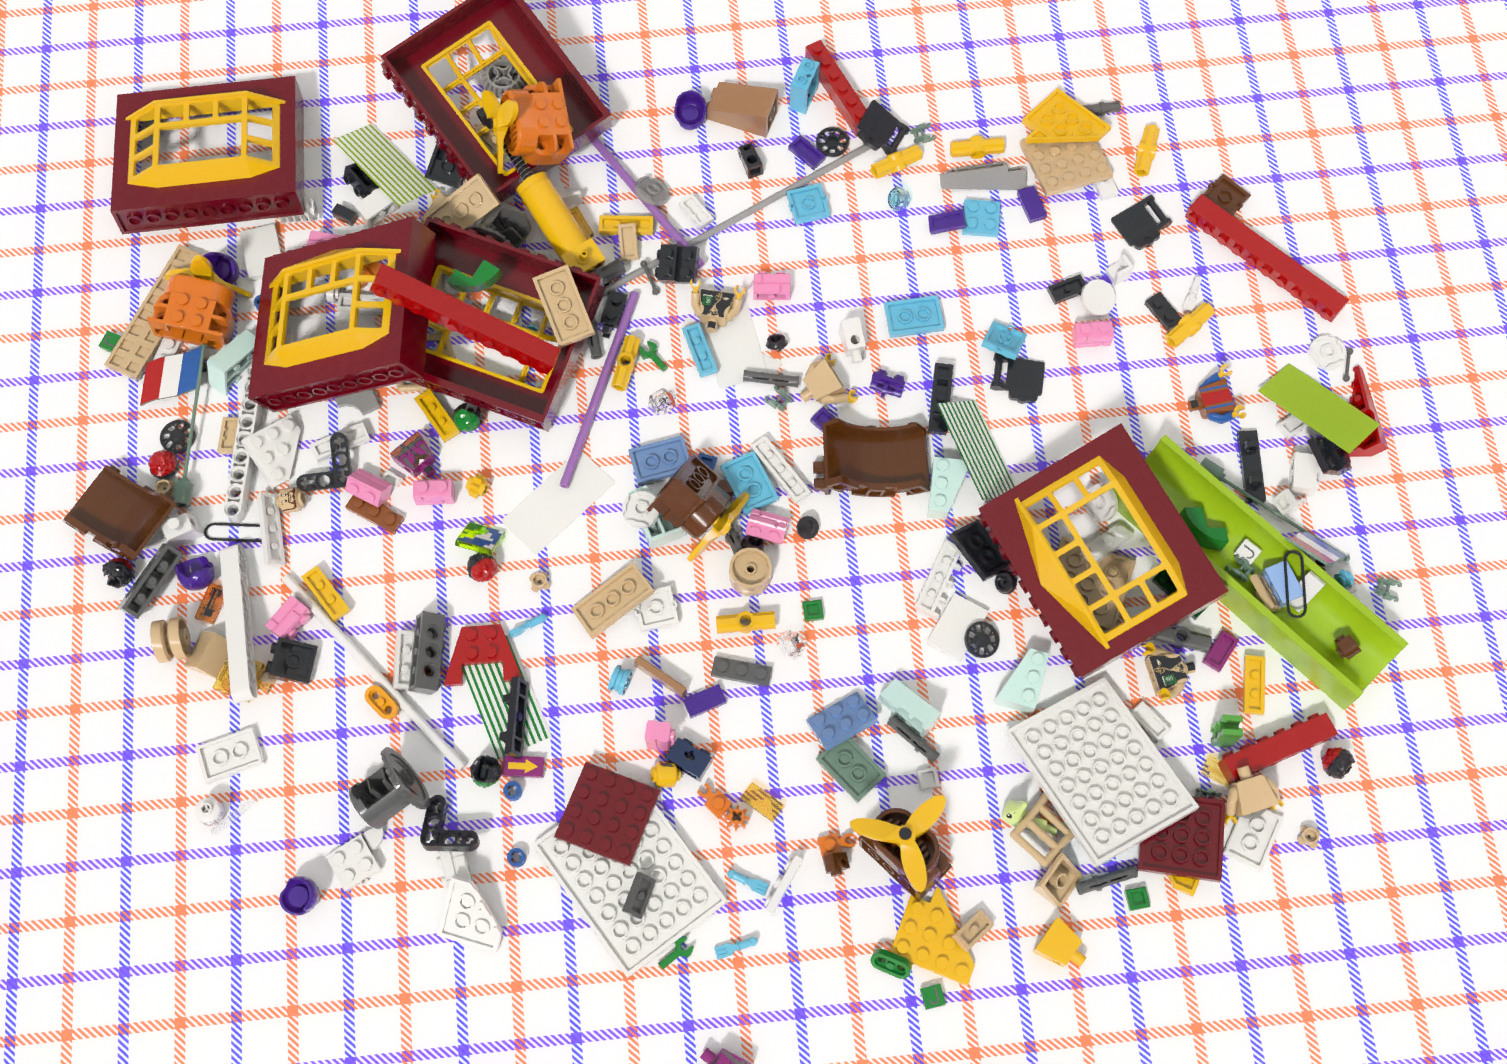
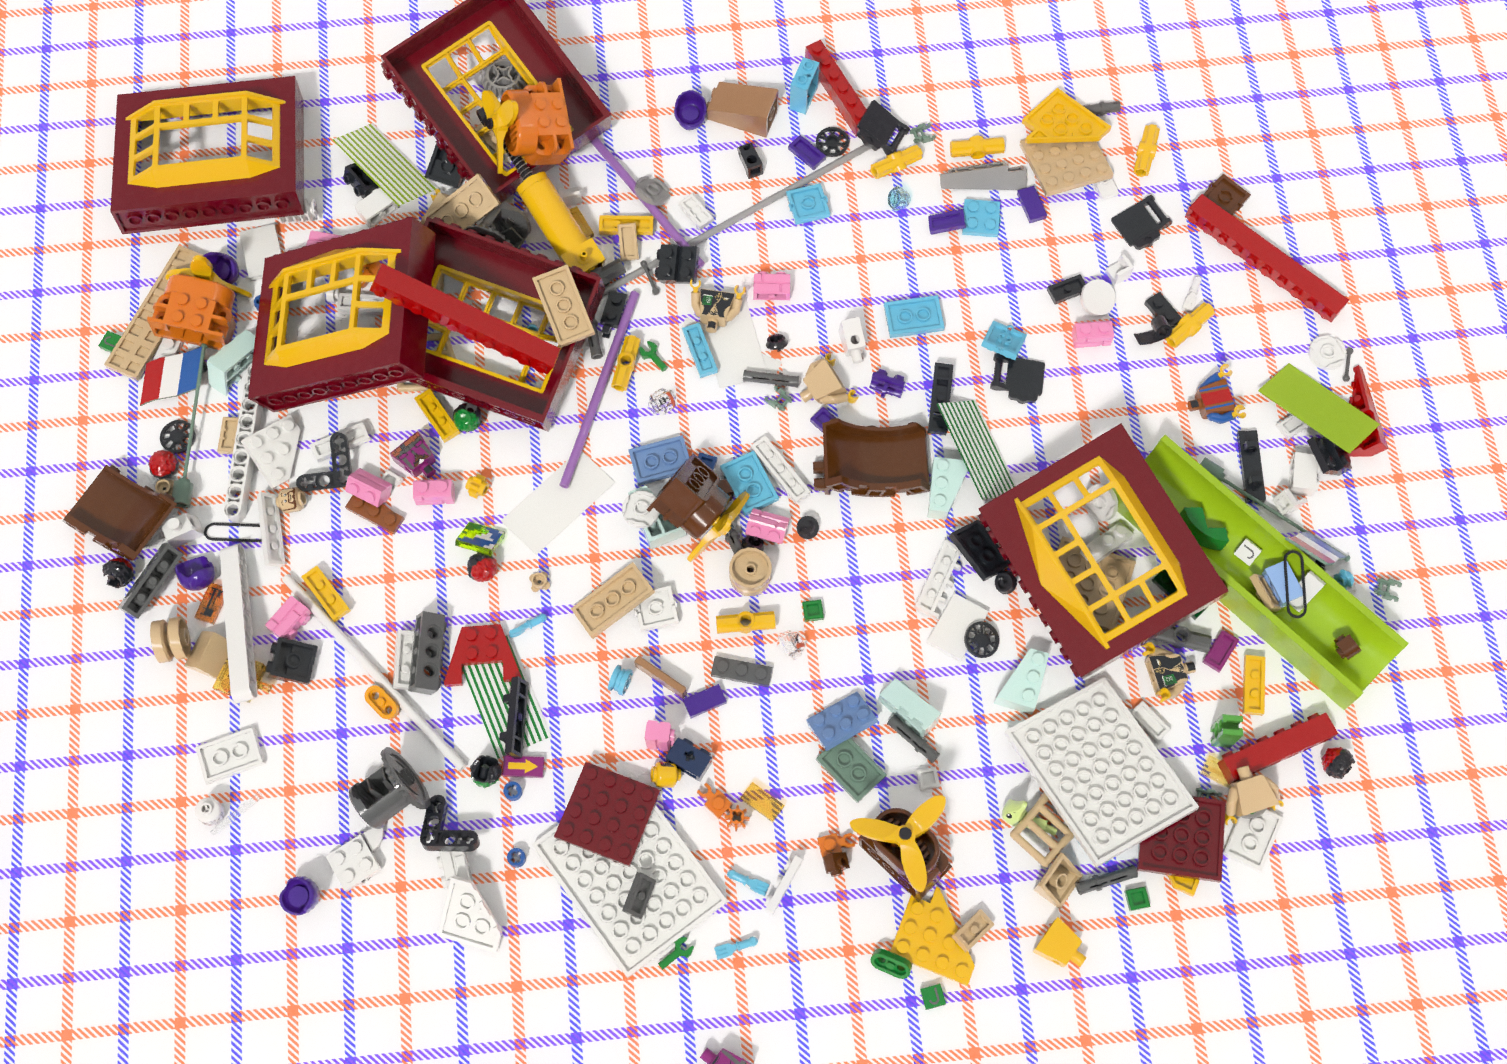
(344, 214): black piece -> none
(363, 401): light grey tile -> none
(483, 278): green brick -> none
(1160, 331): none -> black panel
(1237, 573): sand green piece -> none
(1314, 833): tan plate -> none

